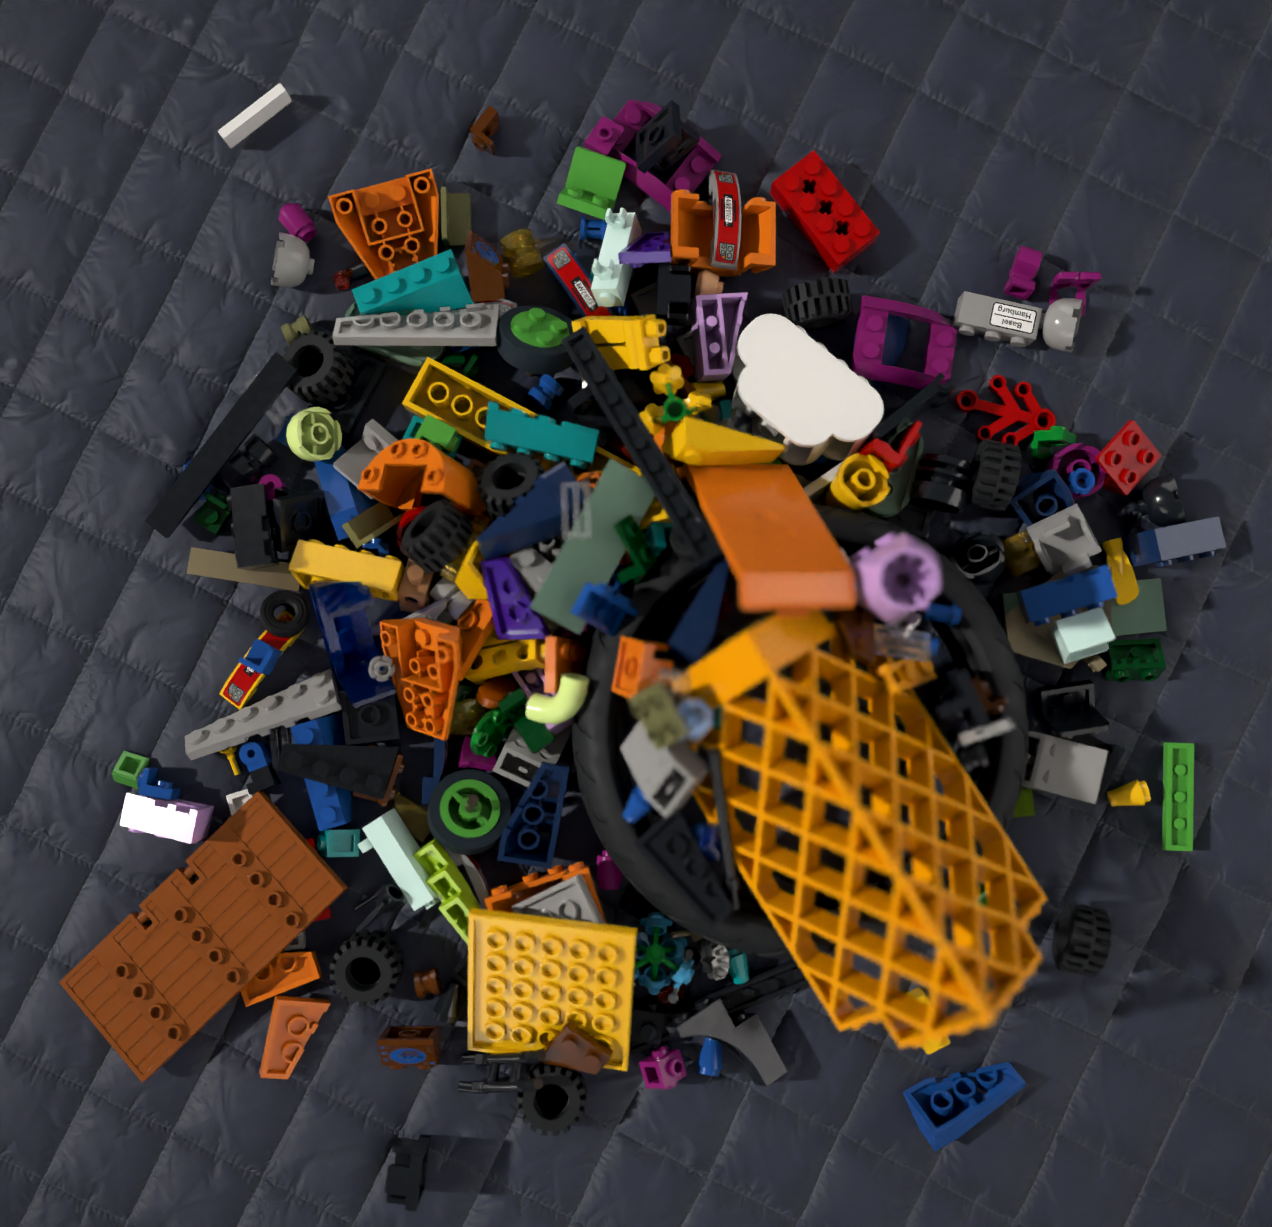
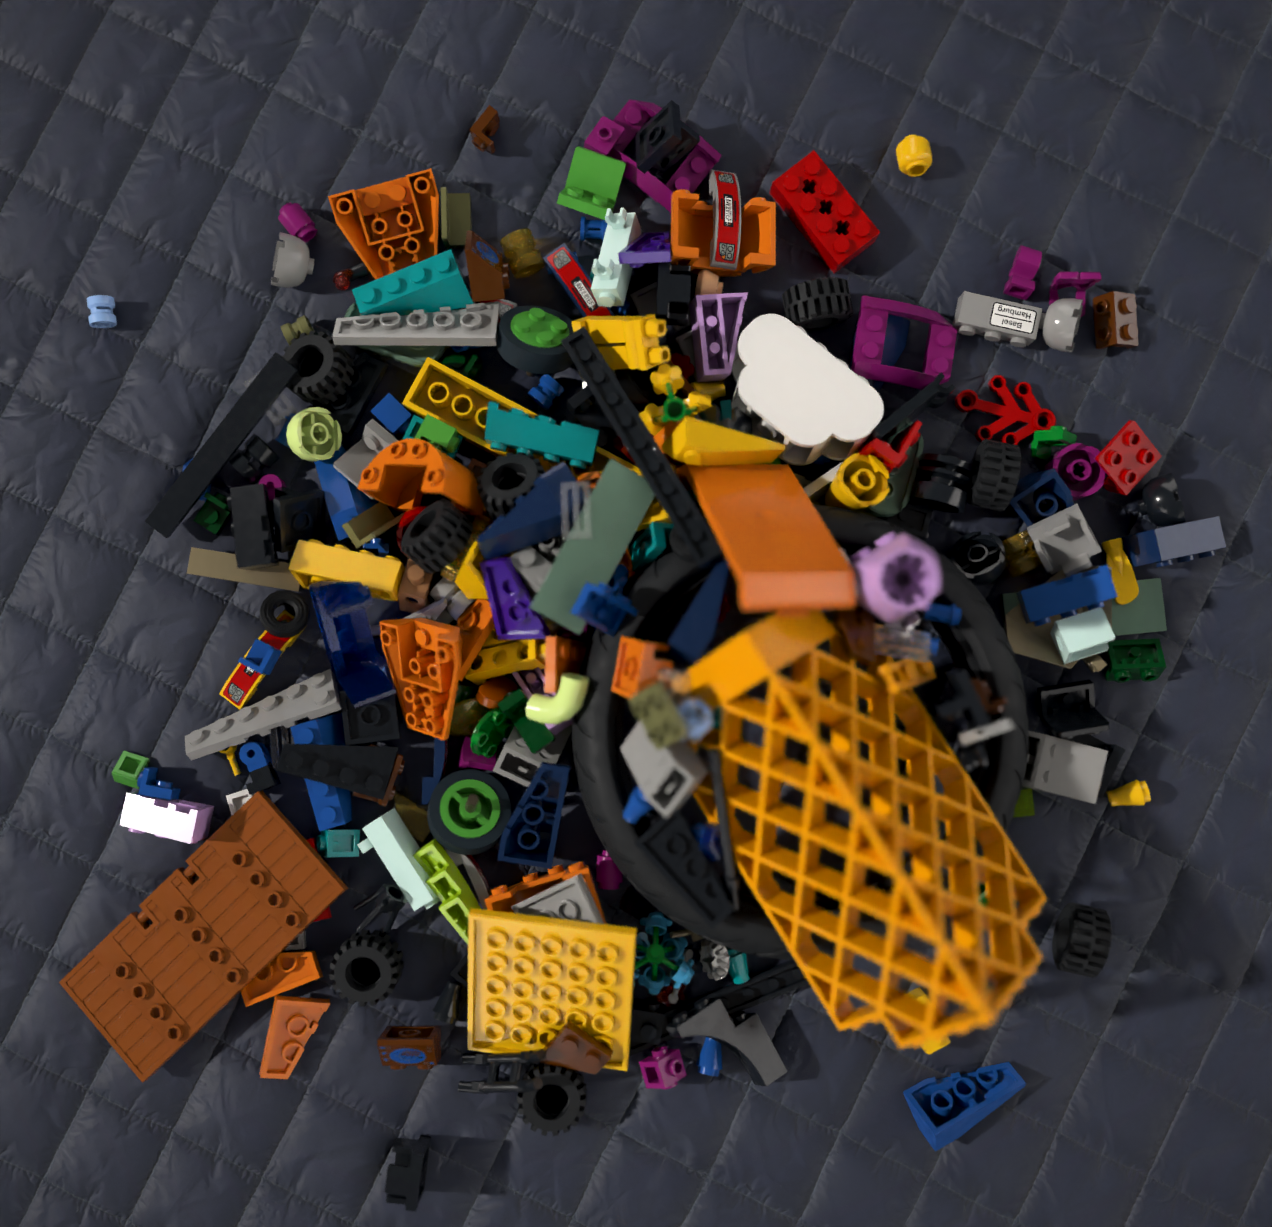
(101, 311): none -> light blue wheel
(255, 115): white tile -> none
(376, 663): light grey plate -> none
(392, 415): none -> blue brick
(427, 982): reddish brown wheel -> none
(637, 547): dark green bracket -> none
(914, 155): none -> yellow head
(1088, 481): blue plate -> none
(1115, 320): none -> reddish brown bracket
(1178, 796): bright green plate -> none

